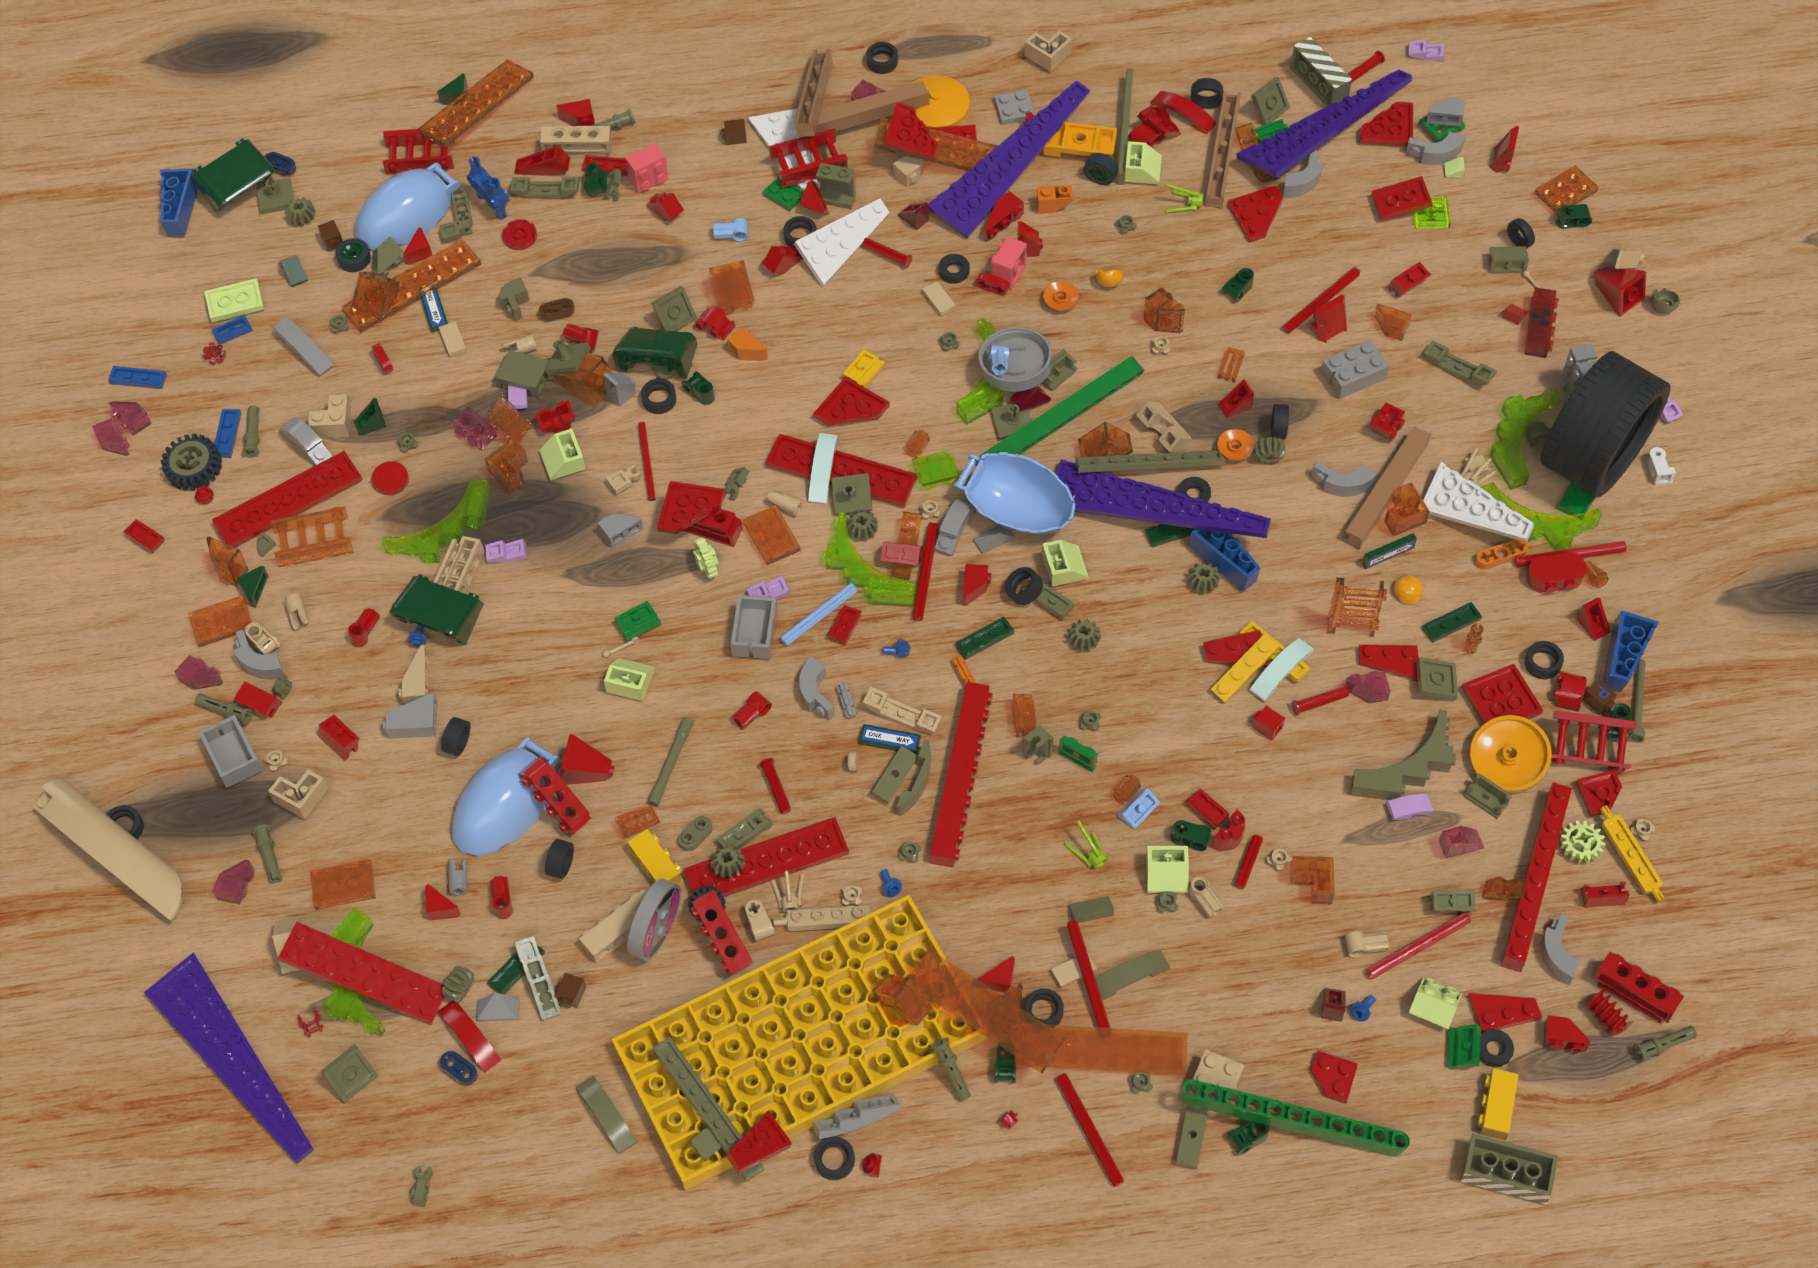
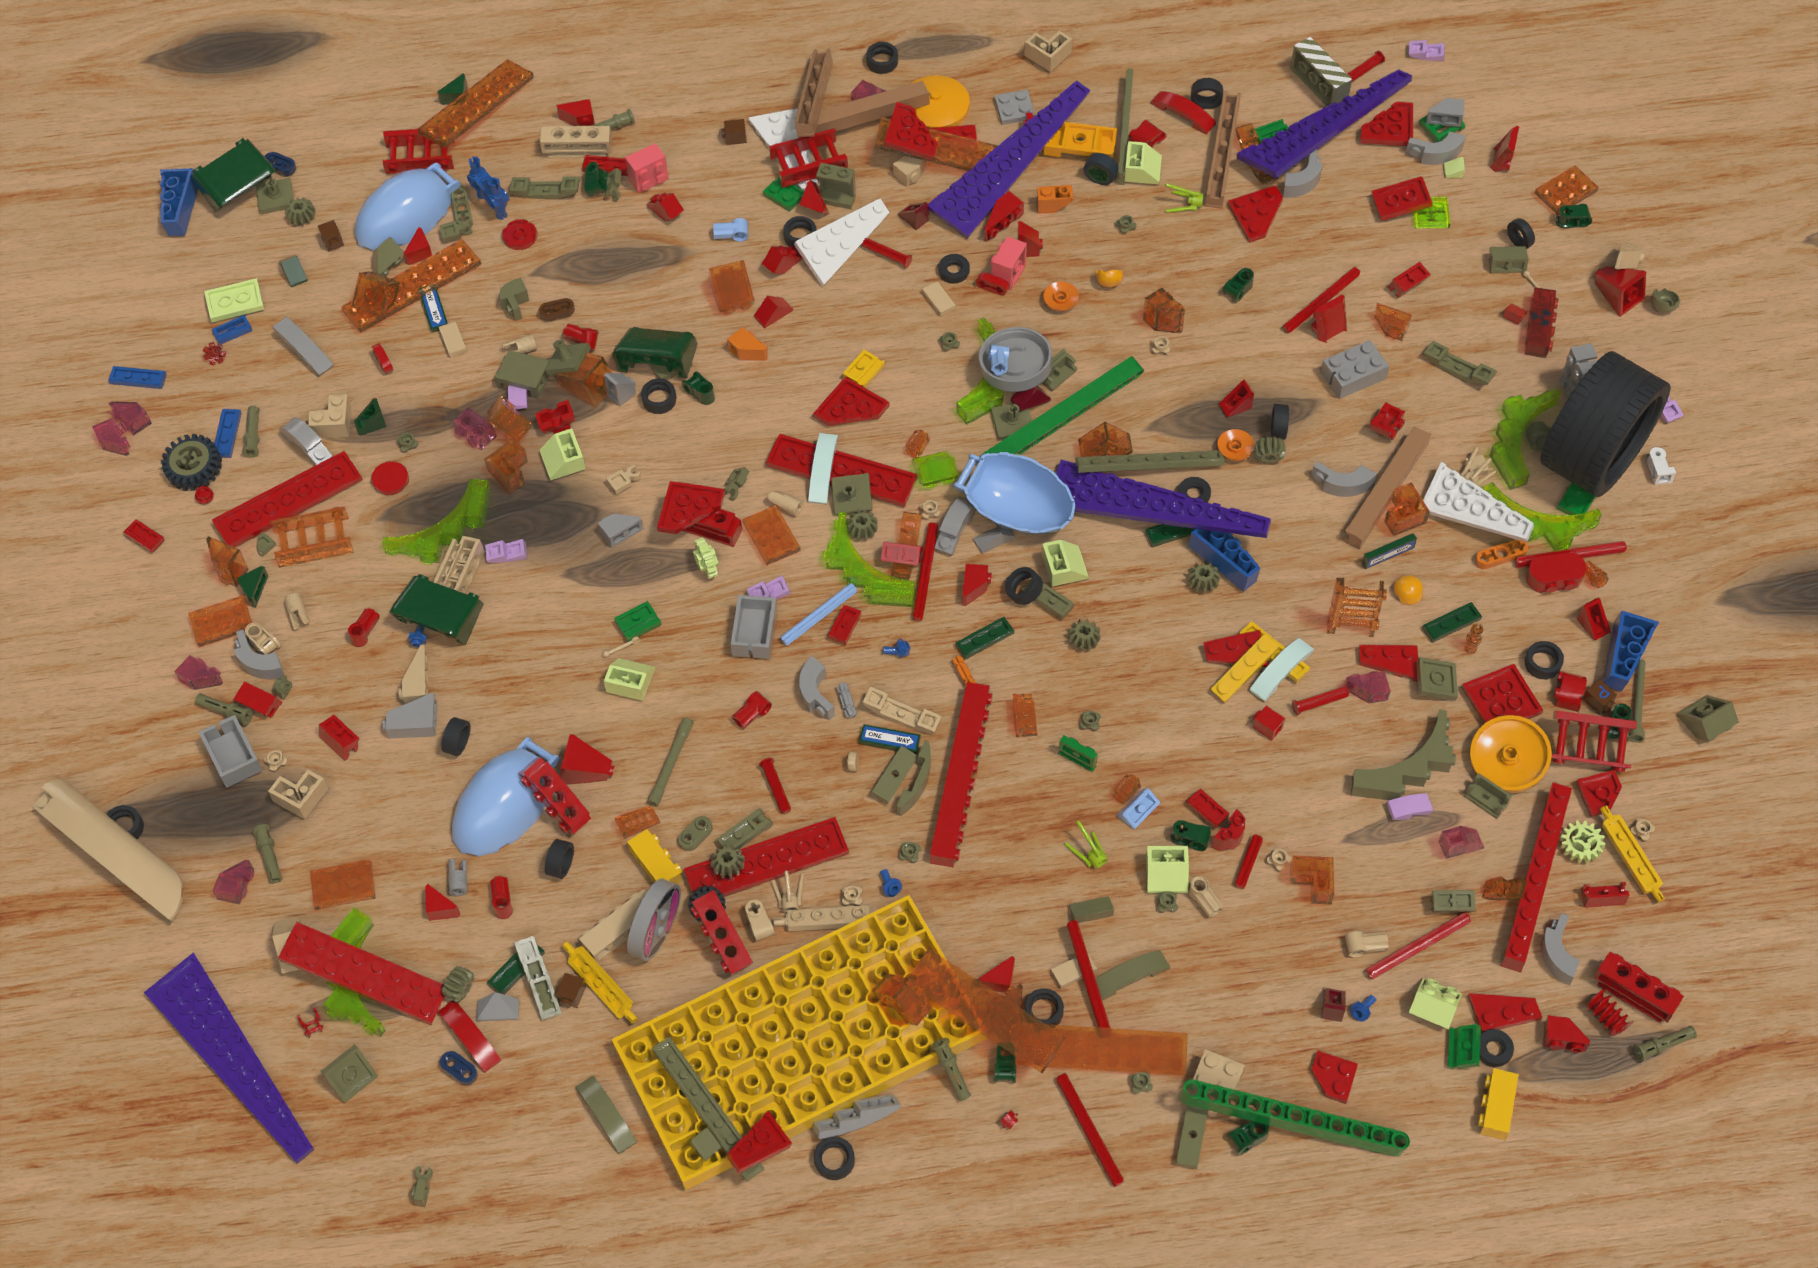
(339, 319): olive plate -> none
(353, 255): black wheel -> none
(546, 162): red slope -> none
(600, 982): none -> yellow plate
(646, 461): red piece -> none
(674, 310): olive tile -> none
(716, 322): red cylinder -> none
(772, 310): none -> red slope
(872, 1165): red plate -> none
(1038, 743): olive hinge -> none
(1159, 120): red slope -> none
(1173, 435): tan arch -> none
(1227, 376): clear orange tile -> none
(1270, 101): olive tile -> none
(1509, 1169): olive brick -> none
(1709, 717): none -> olive slope

